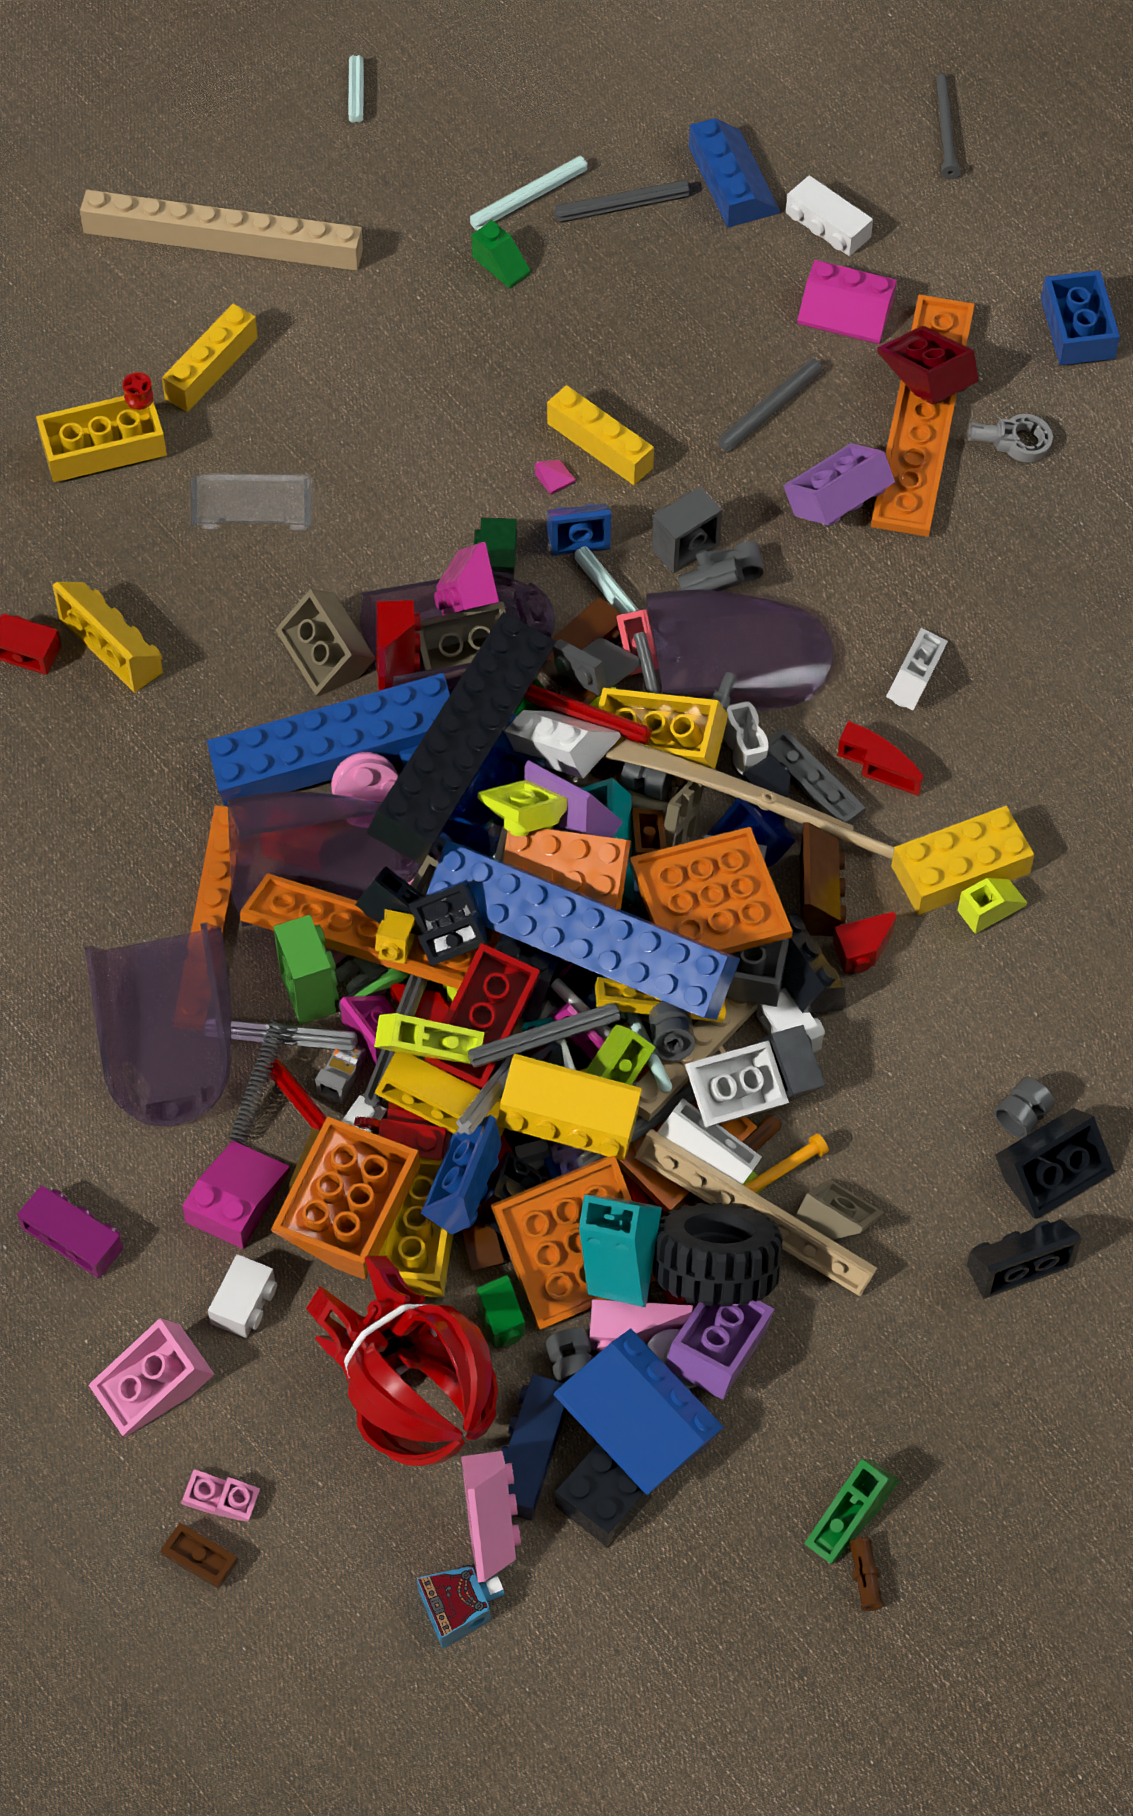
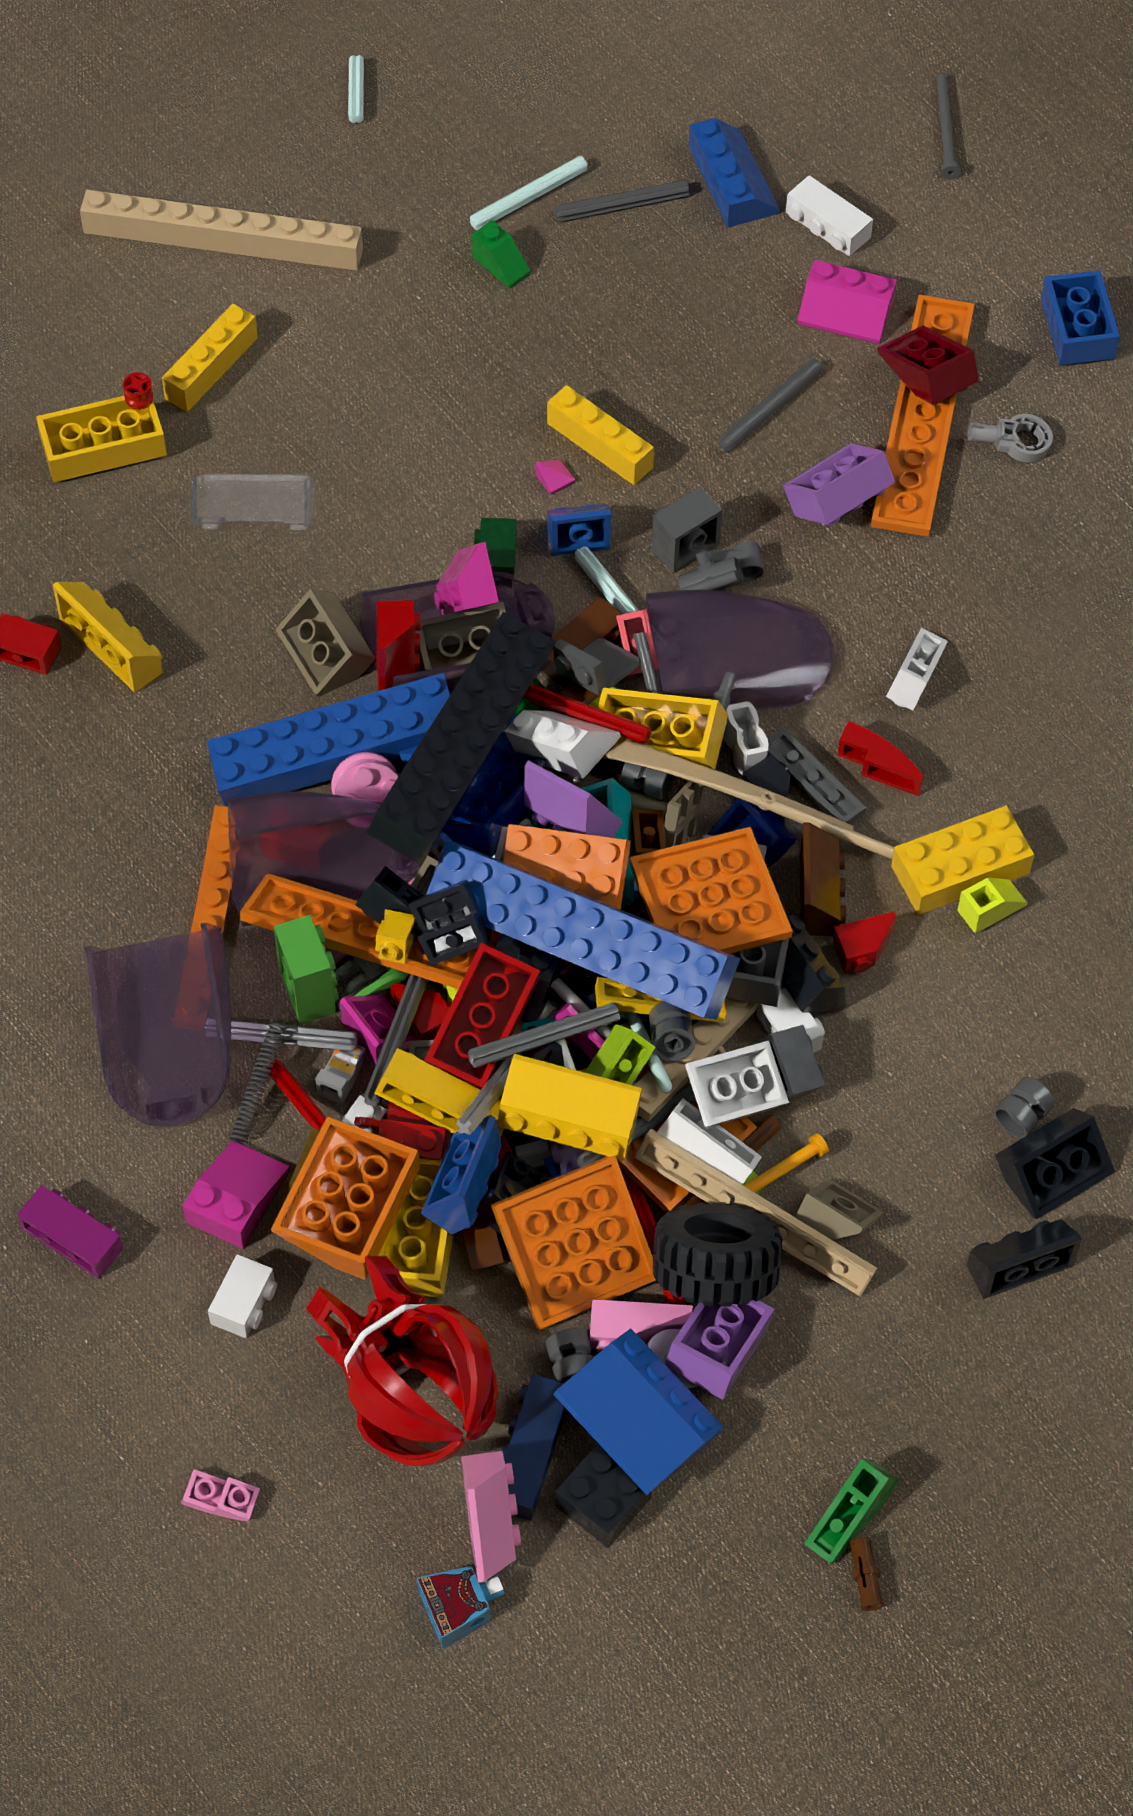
(151, 1377): bright pink slope -> none
(199, 1555): reddish brown plate -> none
(426, 1038): neon yellow slope -> none
(500, 1312): green slope -> none
(524, 806): neon yellow slope -> none
(618, 1247): teal slope -> none

